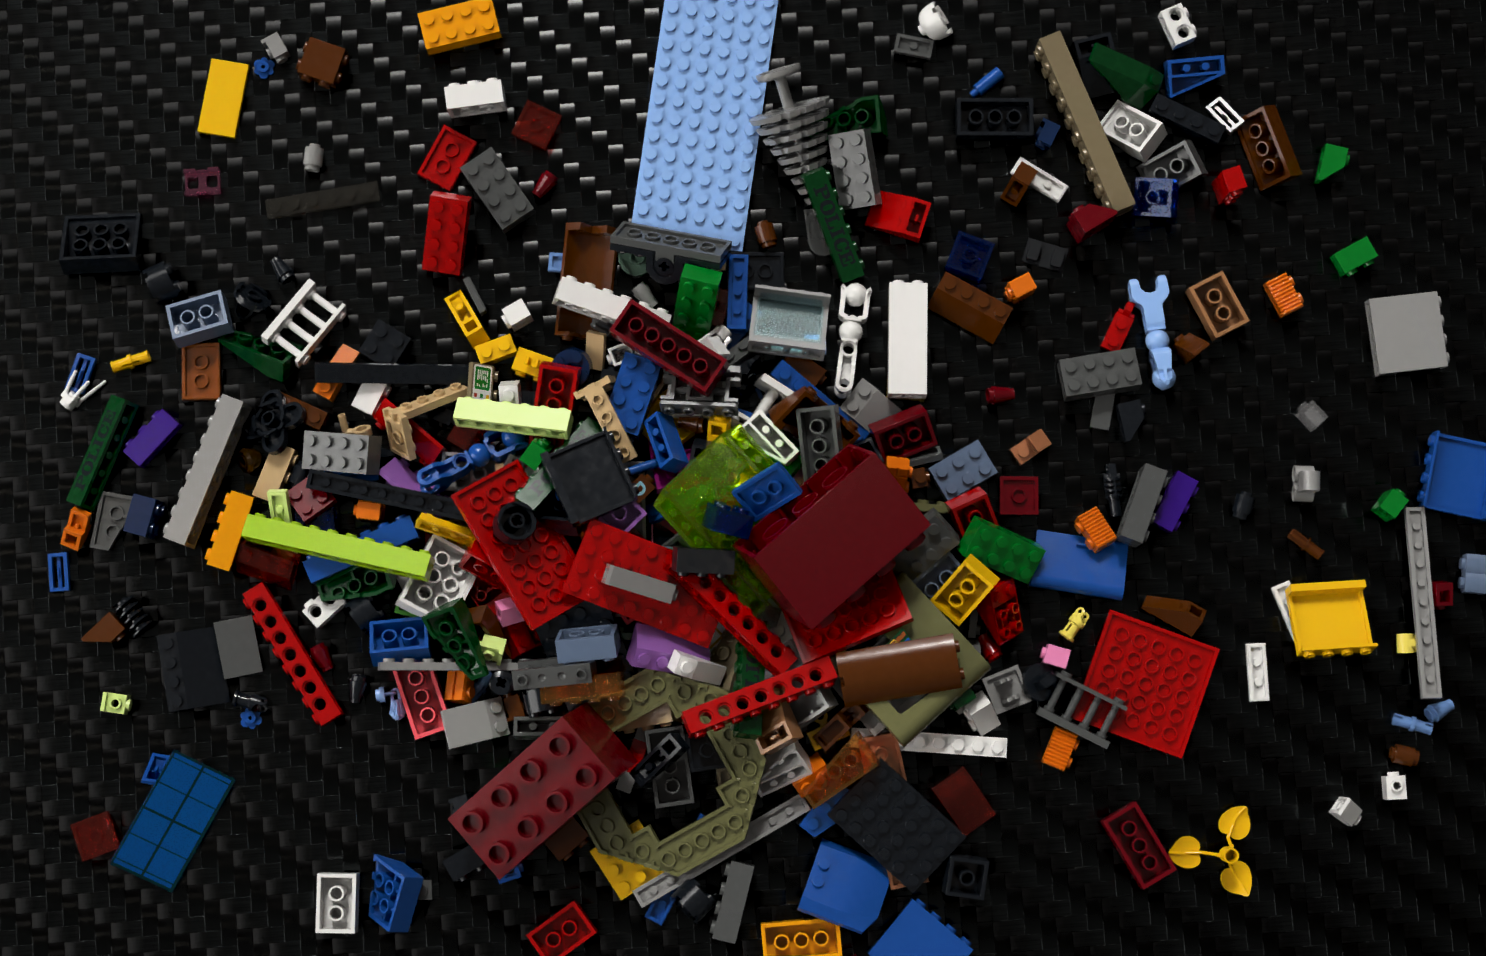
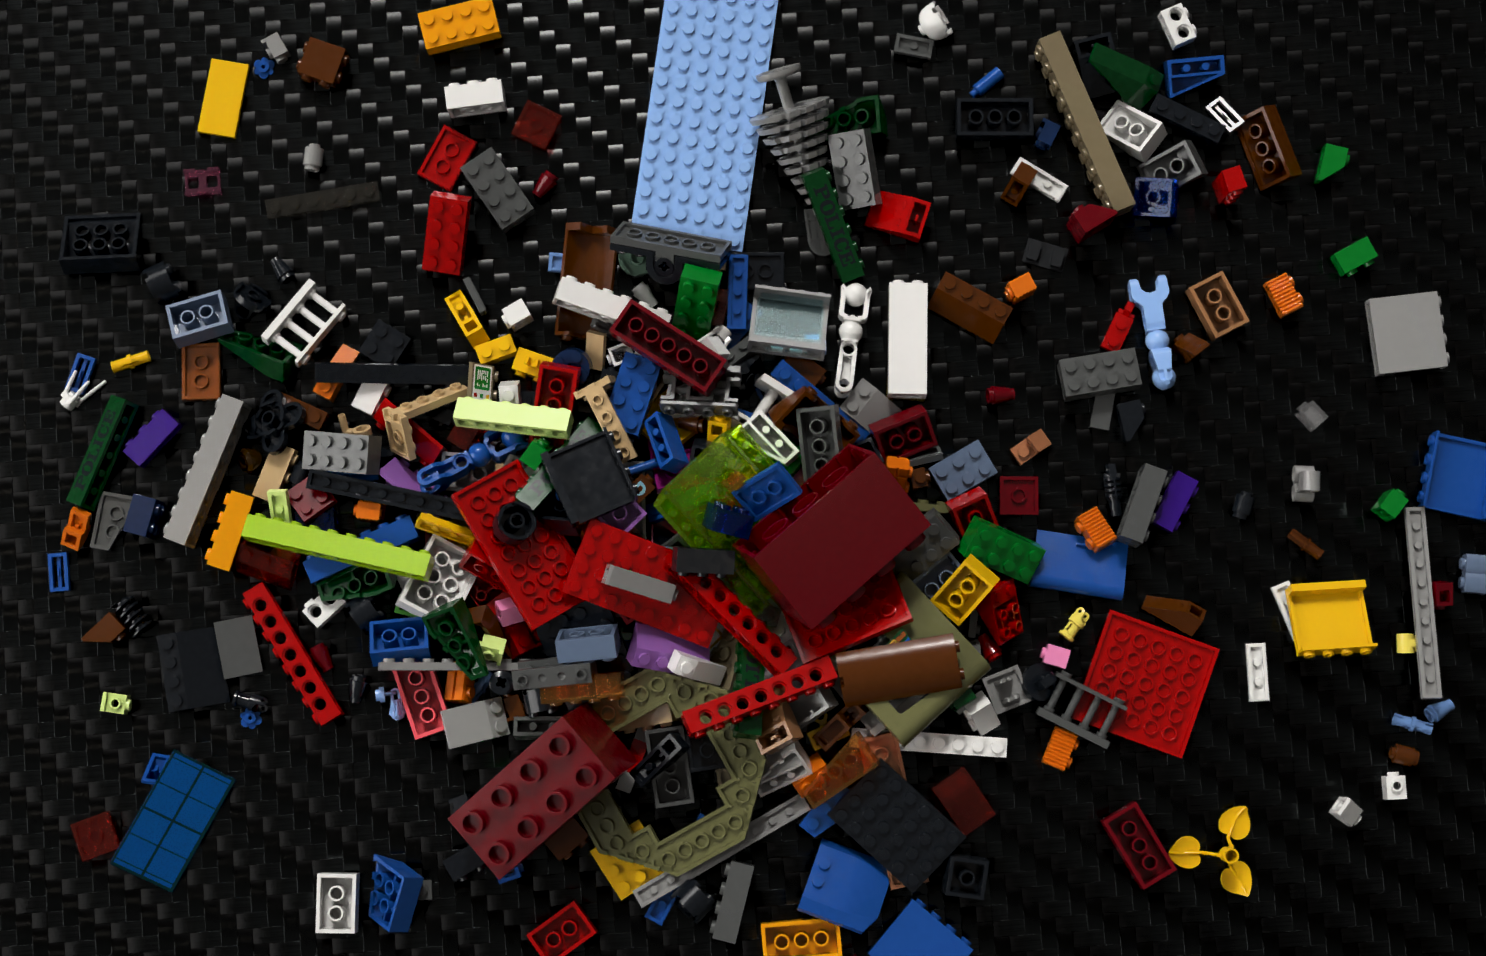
(734, 481): none -> clear orange plate
(765, 234): reddish brown brick -> none
(969, 256): clear blue brick -> none

